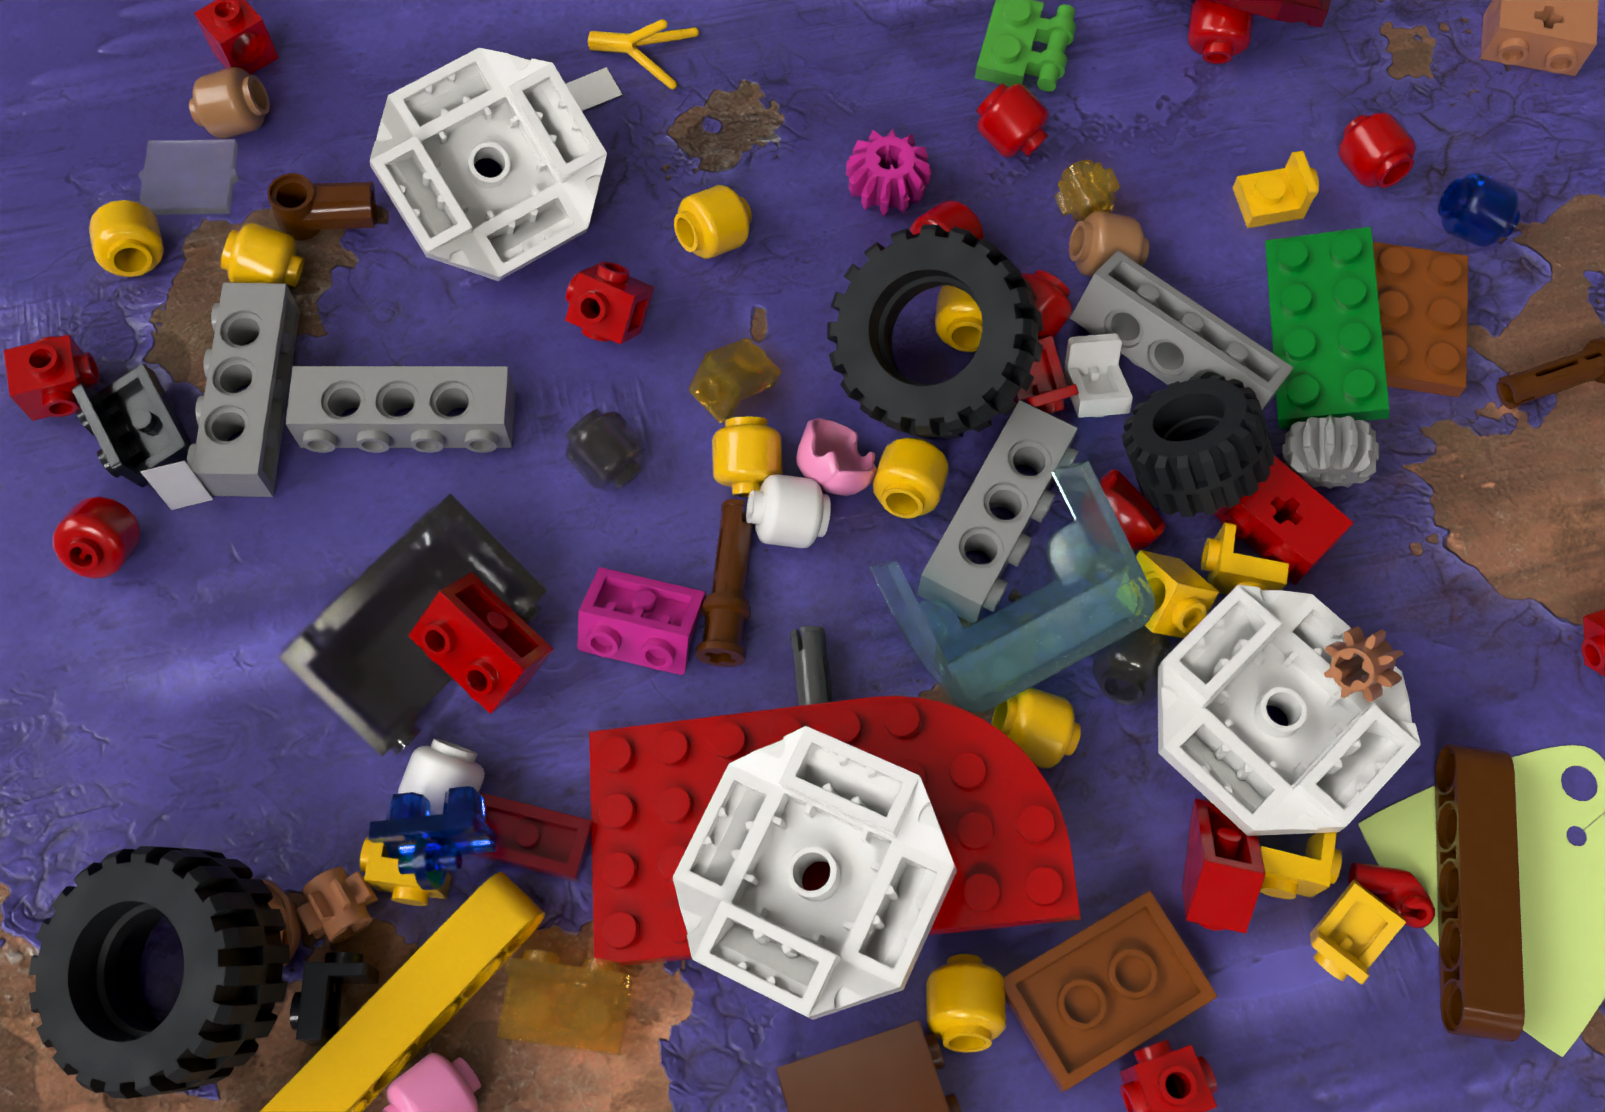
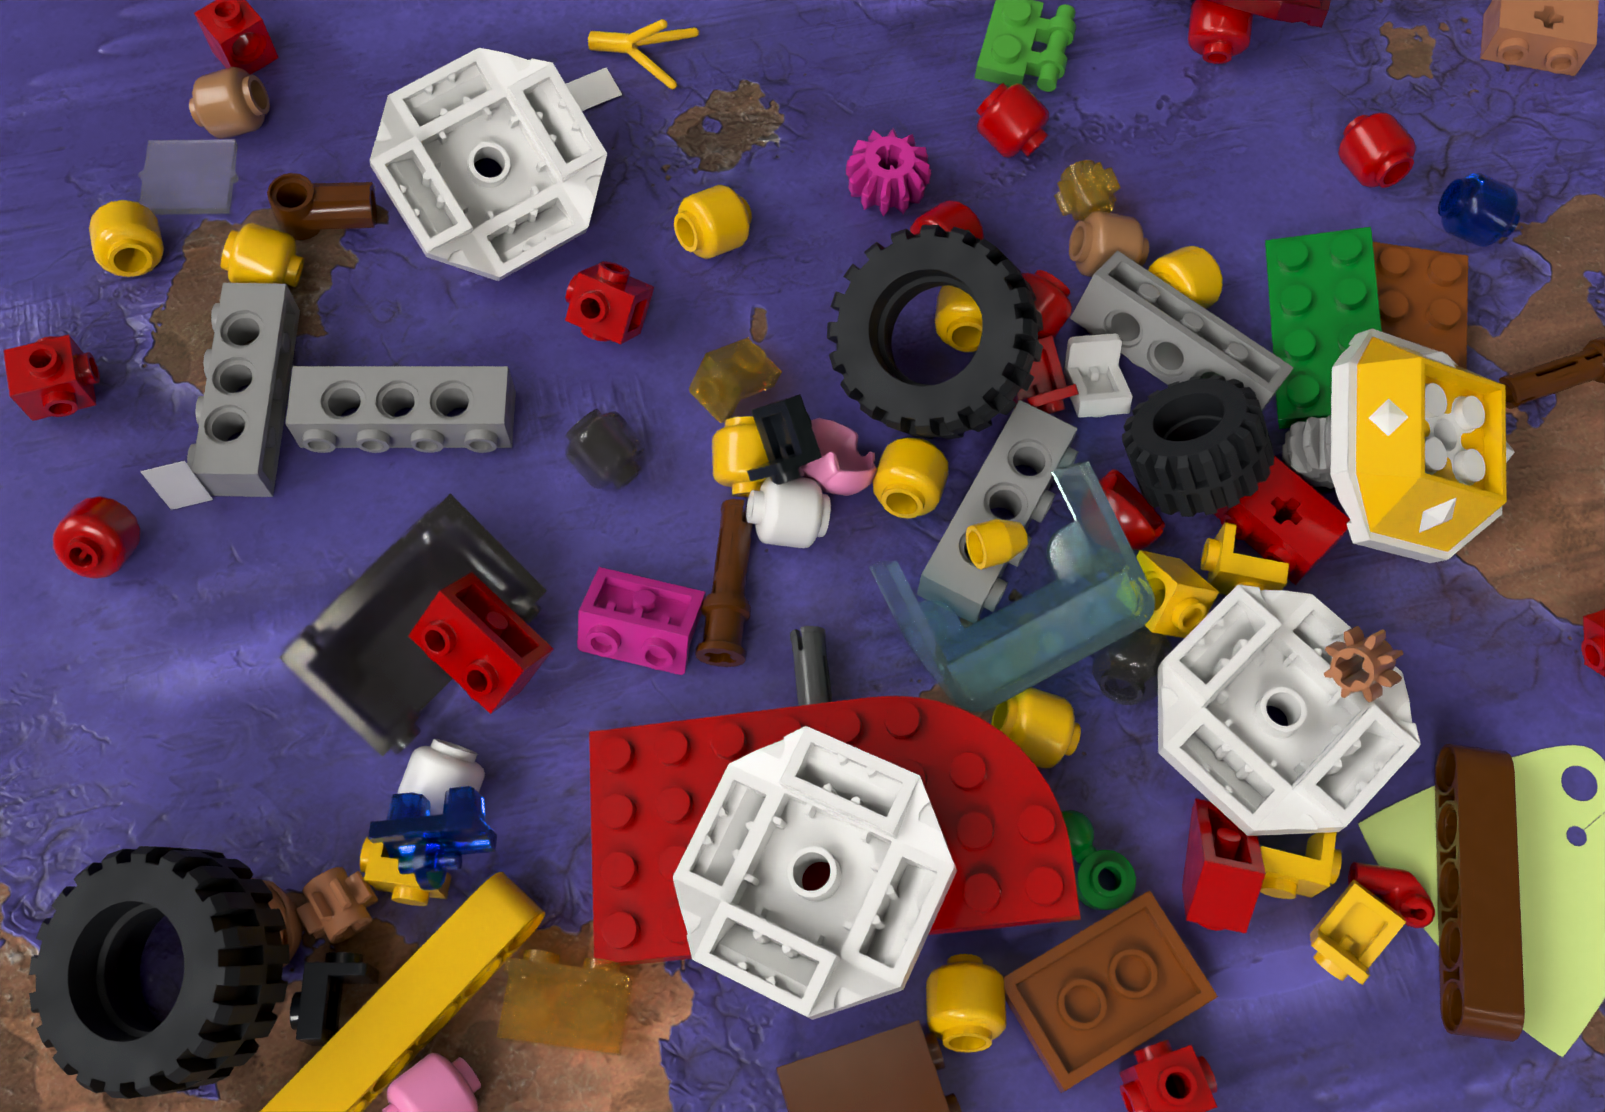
(133, 424): black bracket -> none
(537, 837): dark red plate -> none
(786, 440): none -> black bracket
(995, 542): none -> yellow hose
(1090, 864): none -> green plate
(1191, 273): none -> yellow head
(1277, 193): yellow bracket -> none
(1415, 447): none -> yellow piece

